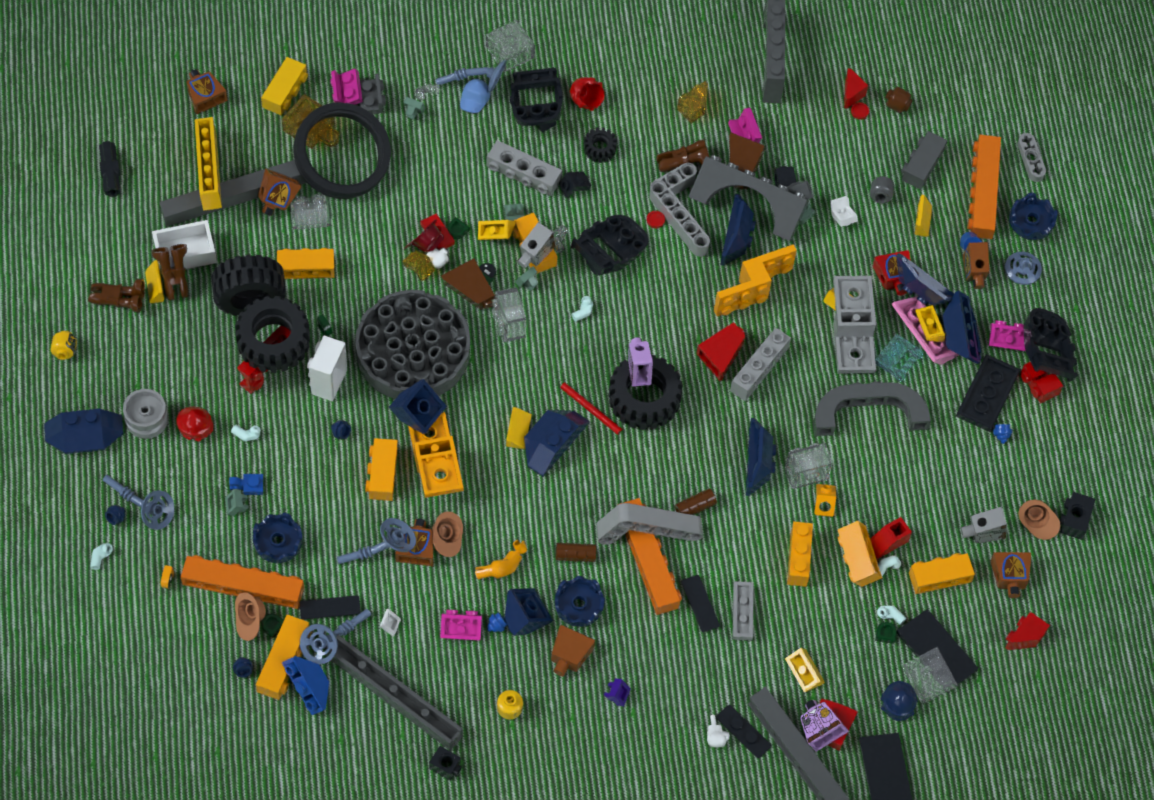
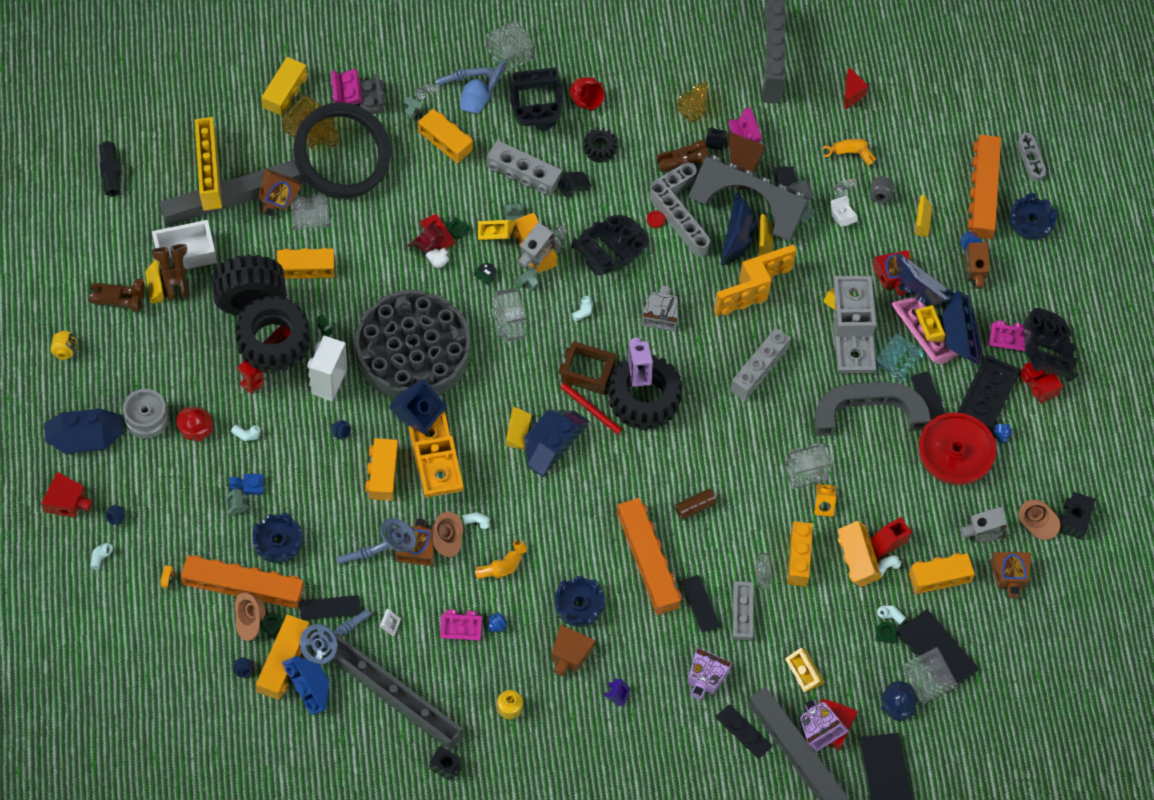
(65, 497): none -> red torso
(151, 508): sand blue dish -> none
(205, 91): dark orange torso -> none
(420, 264): clear yellow bracket -> none
(445, 135): none -> light orange brick
(470, 284): reddish brown slope -> none
(477, 517): none -> light aqua arm
(525, 611): dark blue slope -> none
(576, 552): reddish brown axle -> none
(581, 381): none -> reddish brown window
(647, 520): light grey beam -> none
(661, 310): none -> light grey torso
(707, 673): none -> torso
(715, 138): none -> black slope
(715, 735): white piece -> none
(721, 349): red slope -> none
(759, 457): dark blue wedge -> none
(763, 571): none -> clear piece
(765, 241): none -> yellow slope
(843, 185): none -> clear arm
(852, 146): none -> light orange arm
(859, 110): red piece -> none
(898, 99): reddish brown head -> none
(923, 159): dark grey brick -> none
(926, 389): none -> black piece
(957, 448): none -> red dish
(1023, 268): sand blue dish -> none
(1029, 632): red slope -> none

